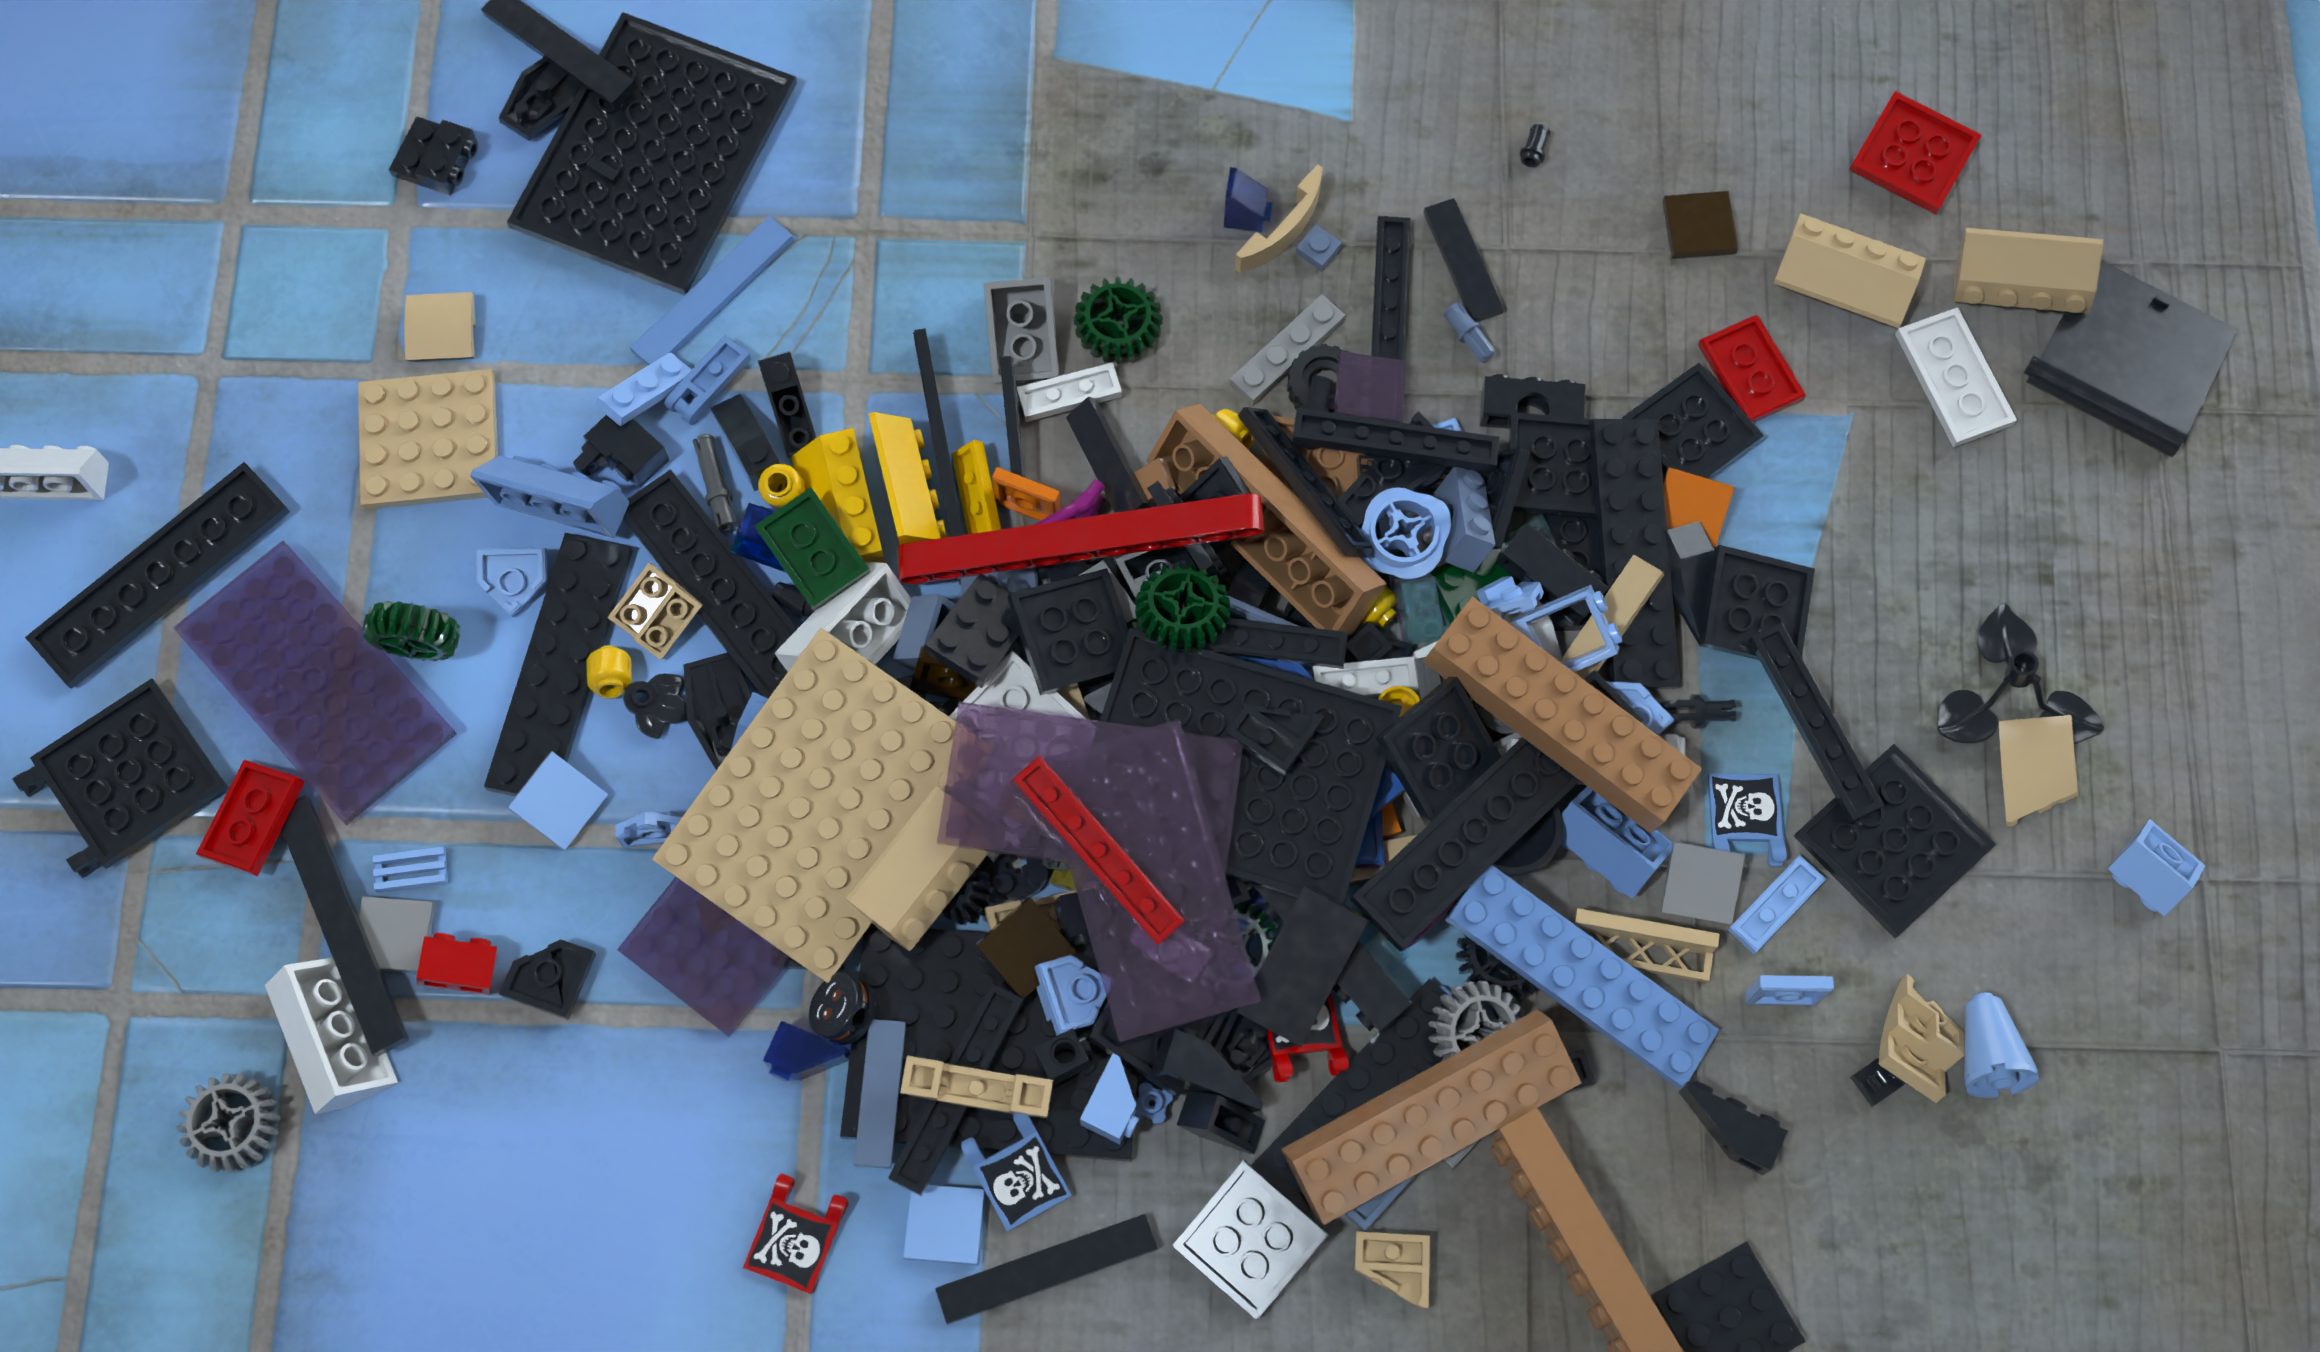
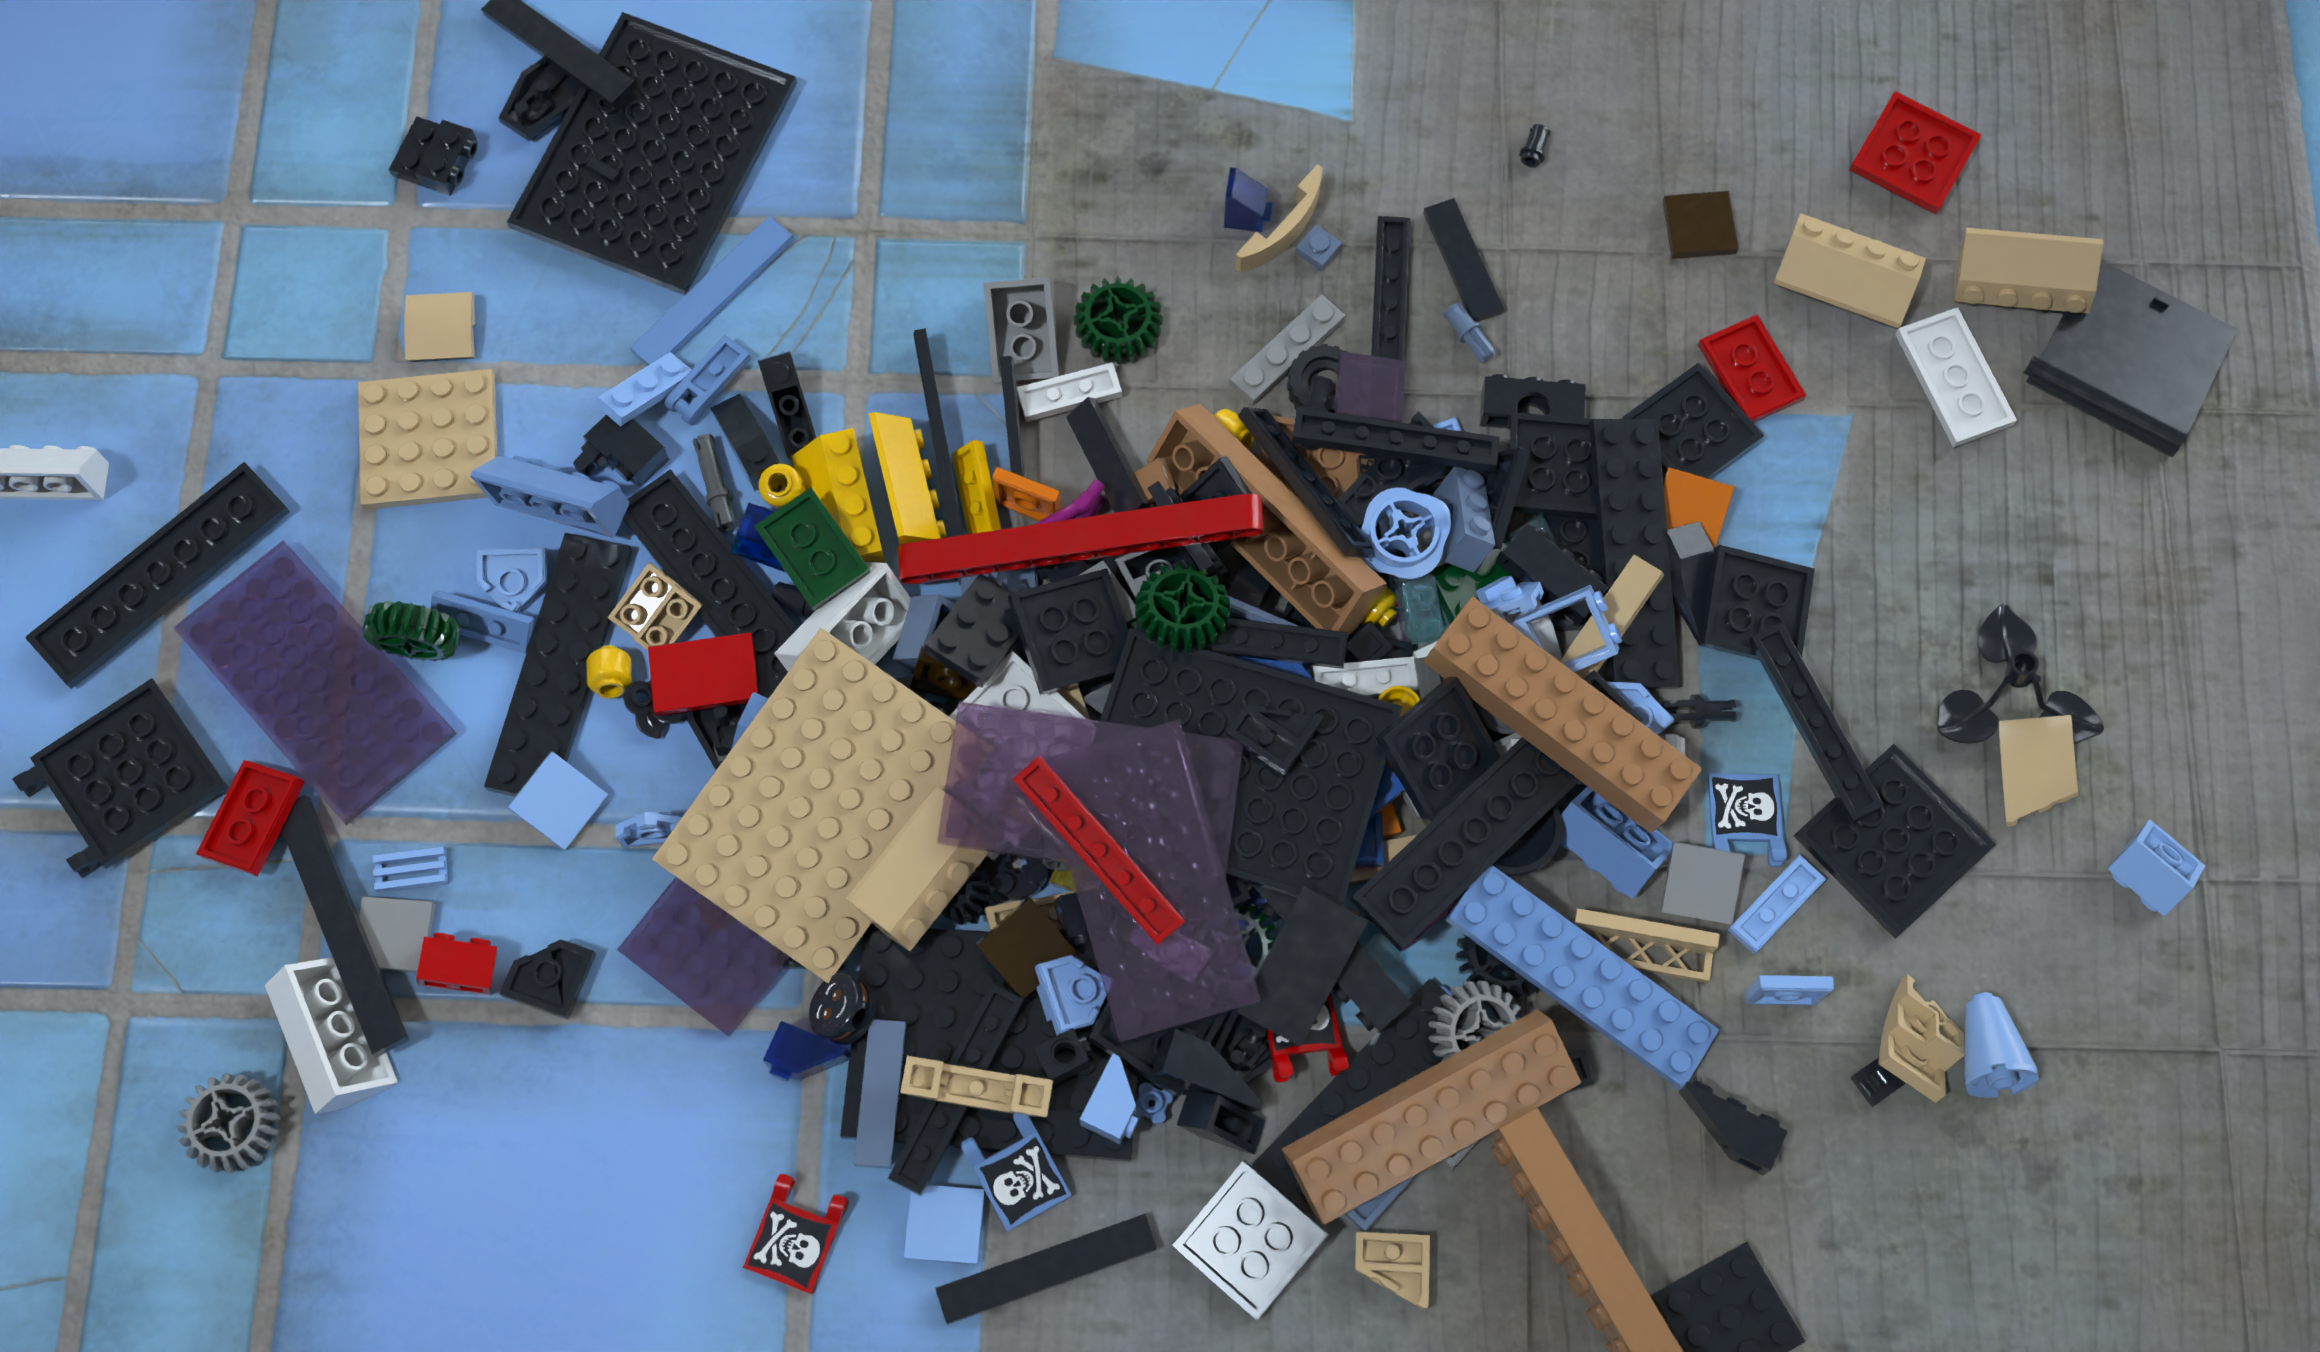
(486, 621): none -> medium blue plate
(703, 673): none -> red tile

